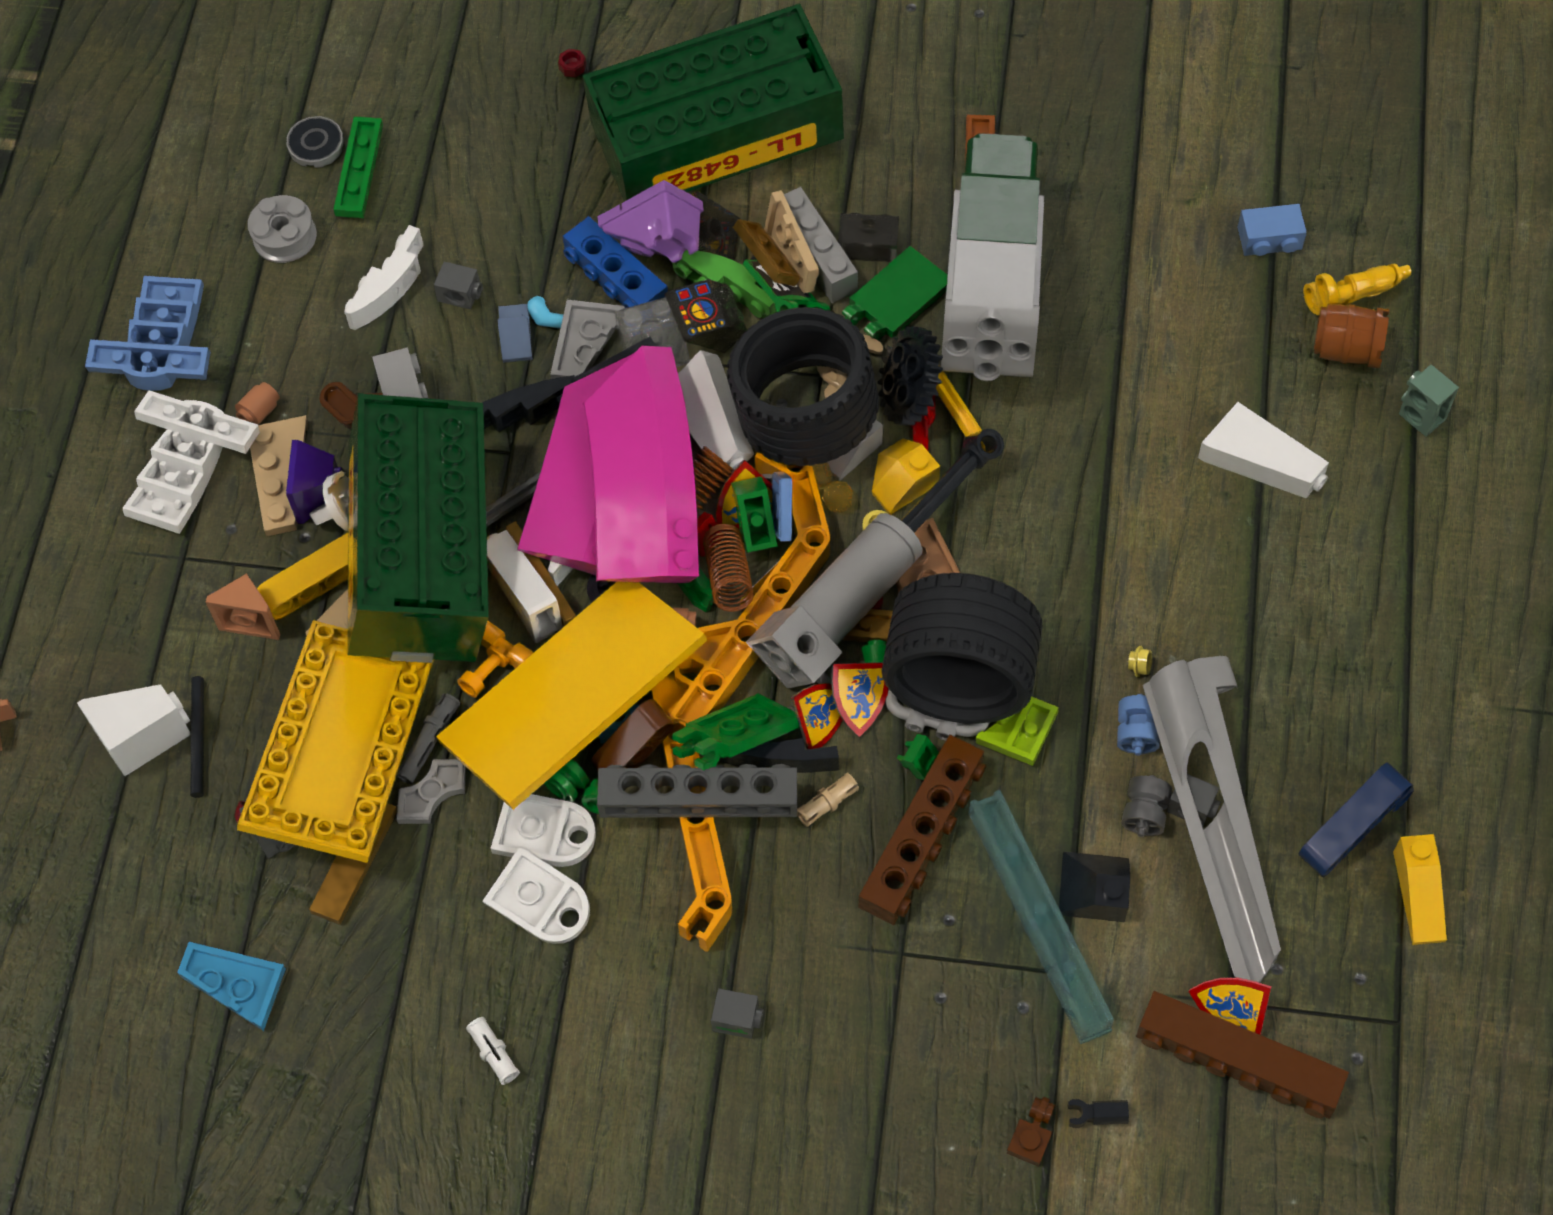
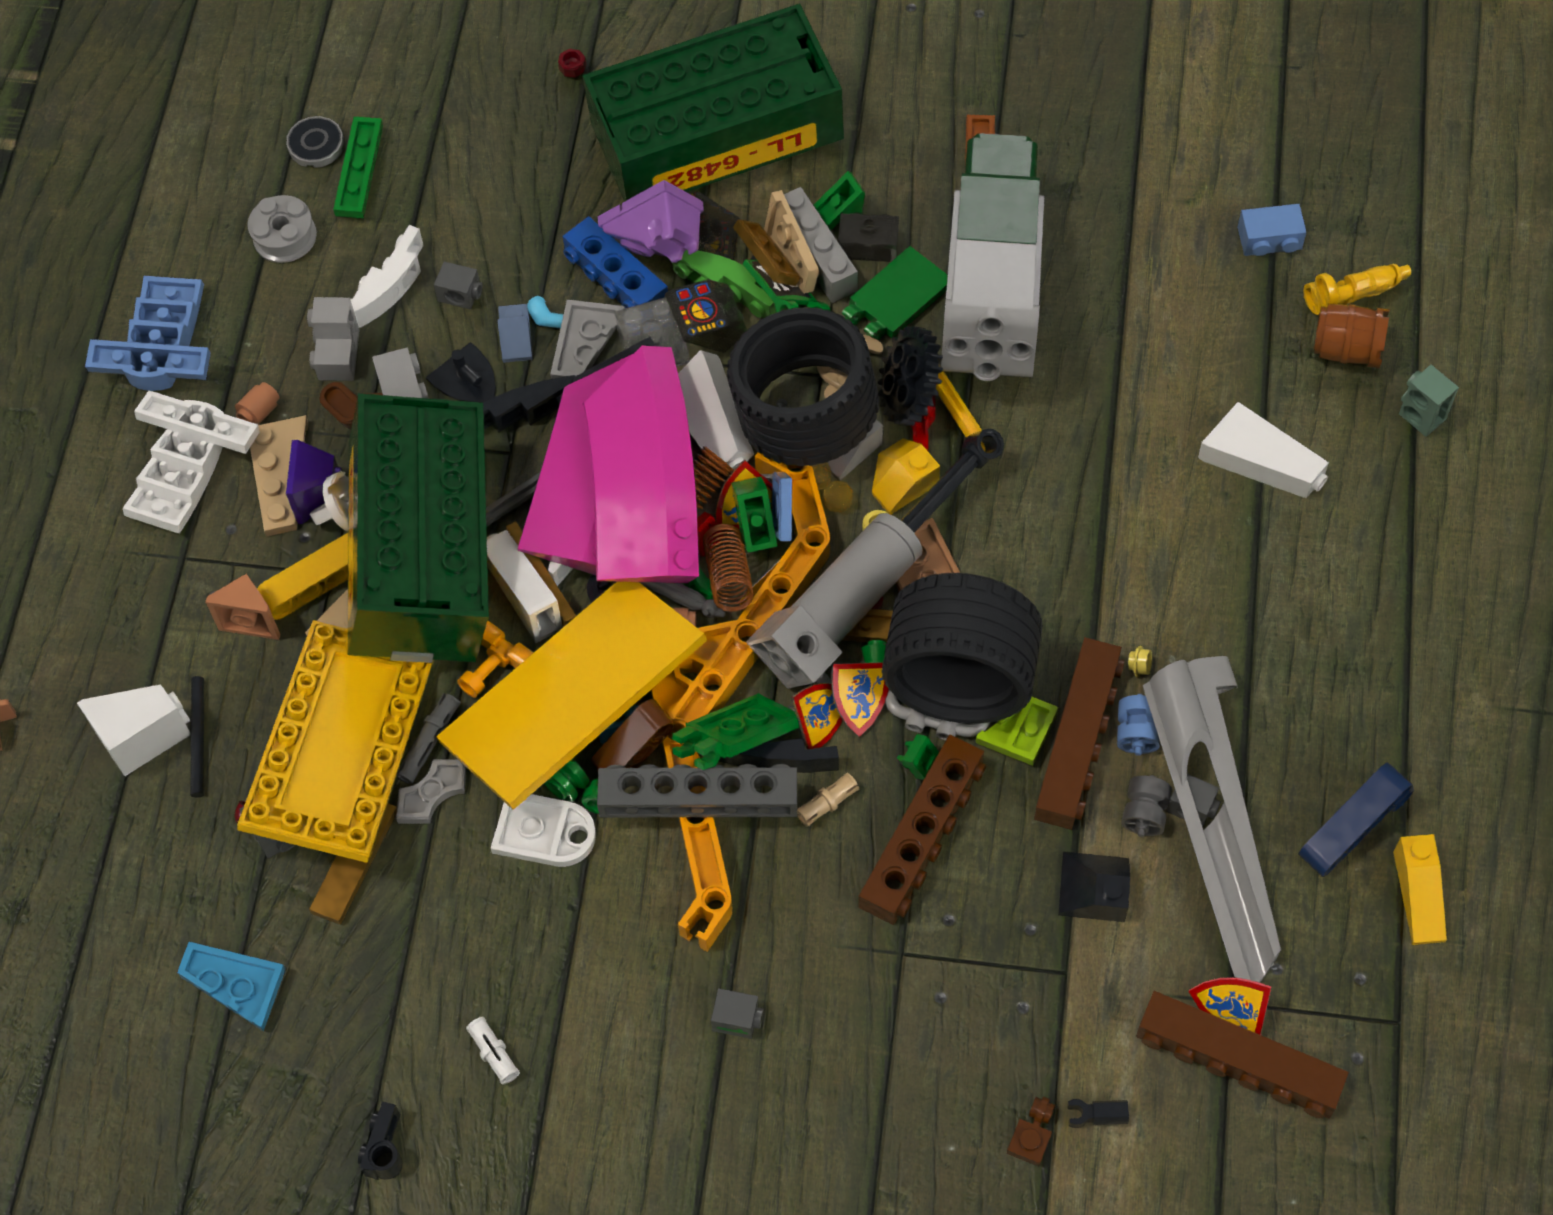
(335, 338): none -> light grey brick
(383, 1127): none -> black plate
(465, 376): none -> black shield
(537, 897): white tile -> none
(686, 597): none -> dark grey wheel
(843, 197): none -> green slope
(1041, 918): clear light blue tile -> none
(1078, 733): none -> reddish brown brick

